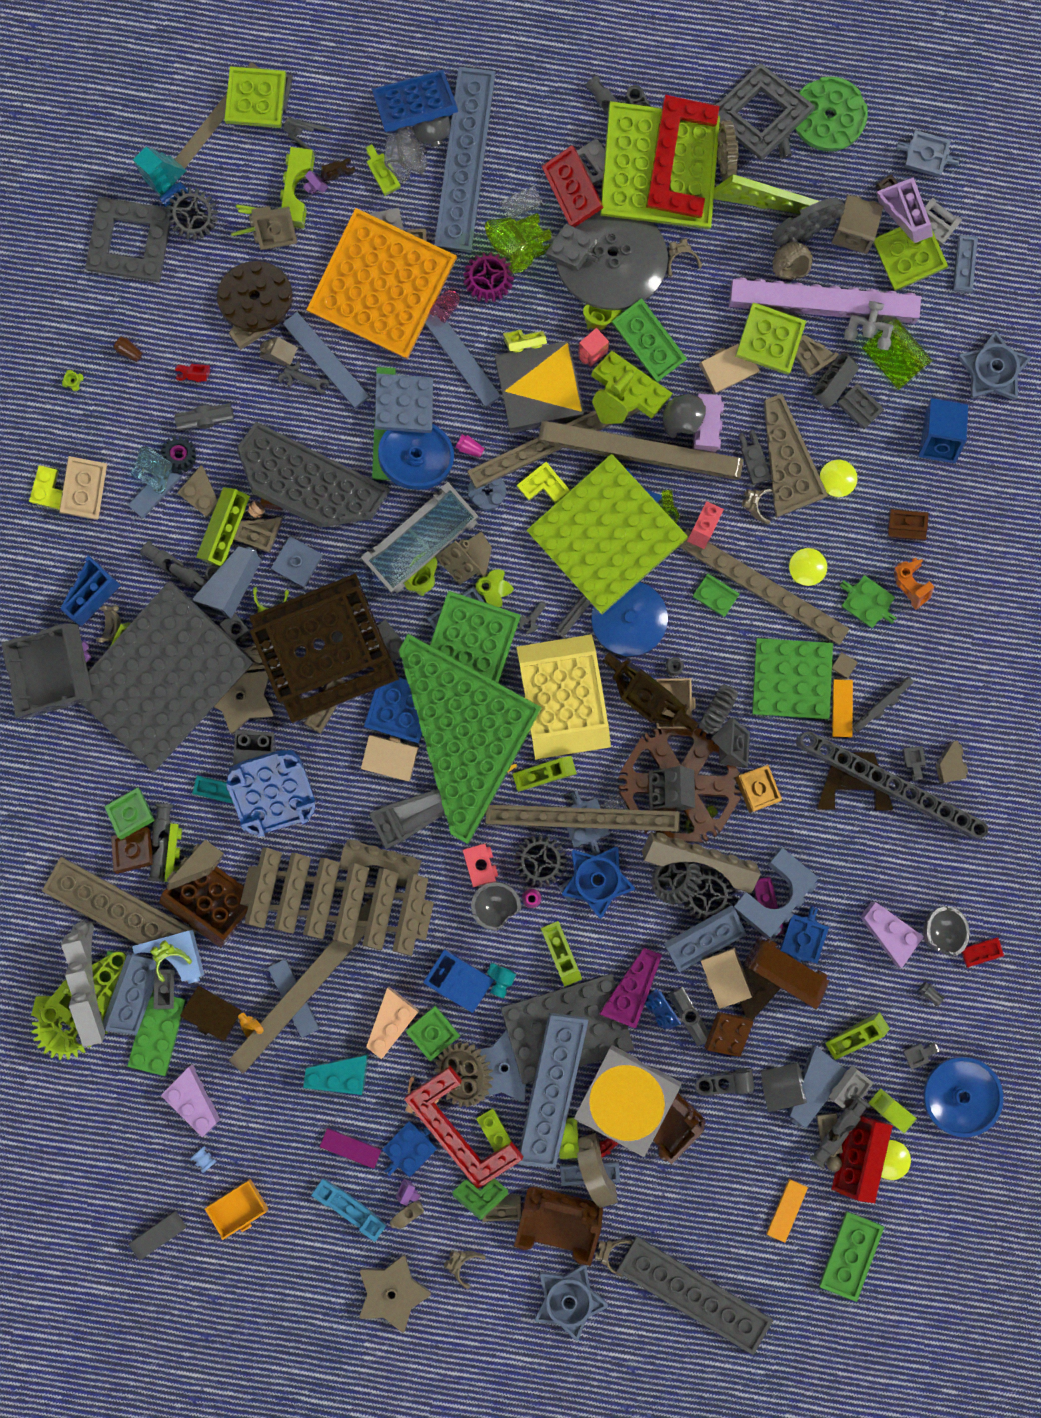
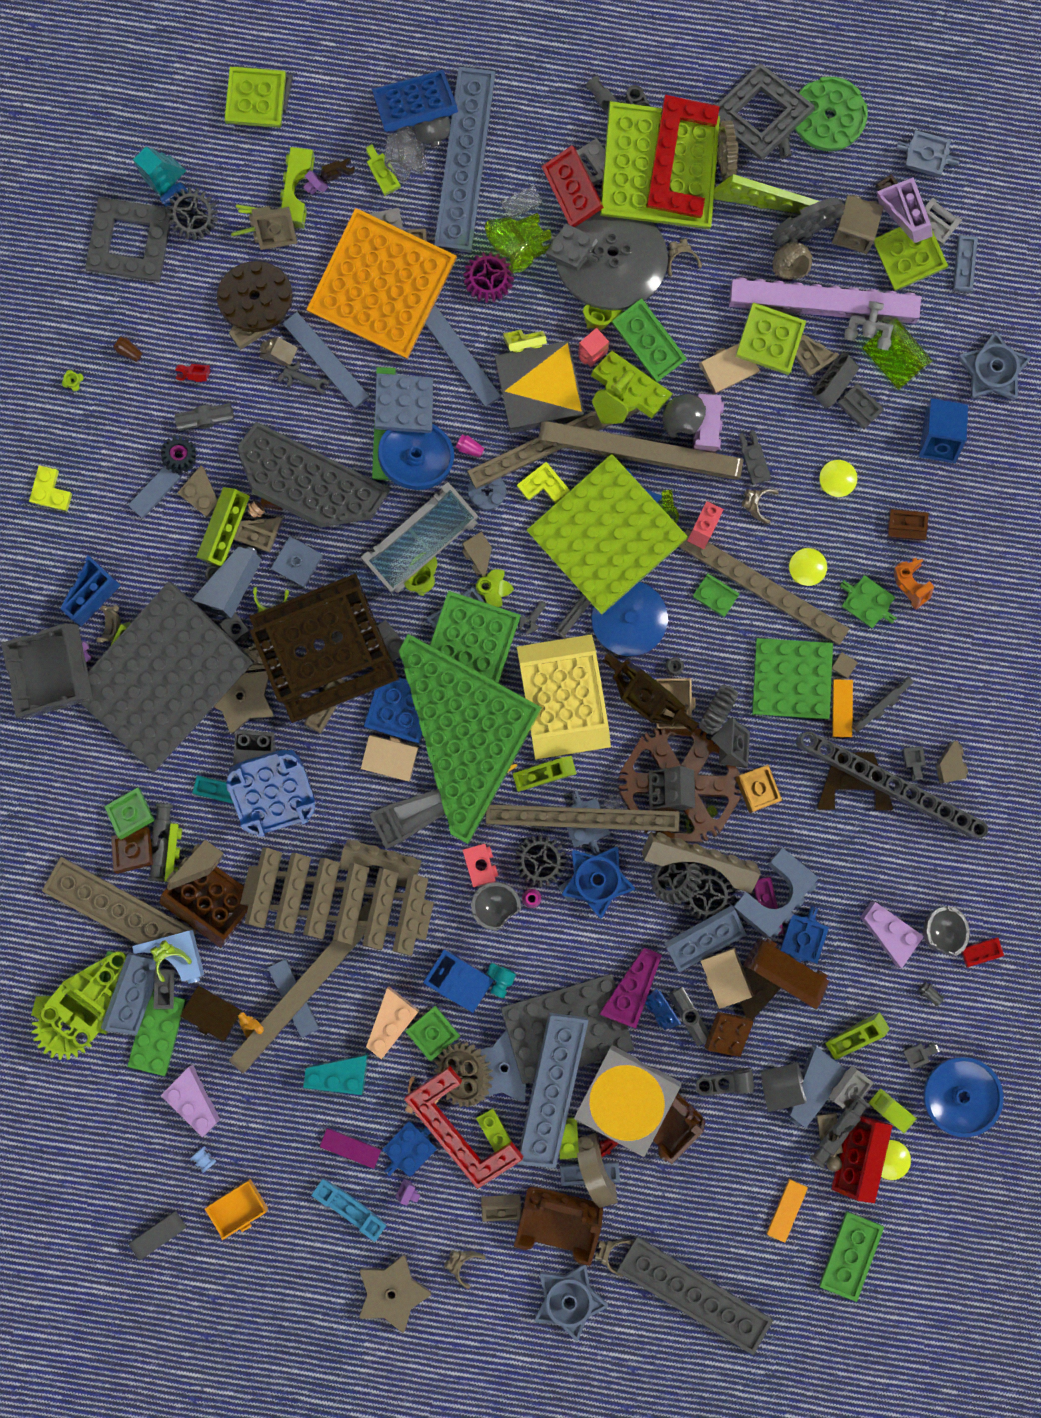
(81, 984): light grey arch -> none
(83, 488): tan plate -> none
(155, 465): clear light blue plate -> none
(160, 558): dark grey piece -> none
(204, 131): dark tan sticker -> none
(295, 127): dark grey plant -> none
(407, 1214): dark tan helmet -> none
(448, 300): clear pink plate -> none
(457, 561): dark tan hinge -> none
(478, 1201): bright green plate -> none
(561, 953): lime slope -> none
(791, 467): dark tan wing -> none

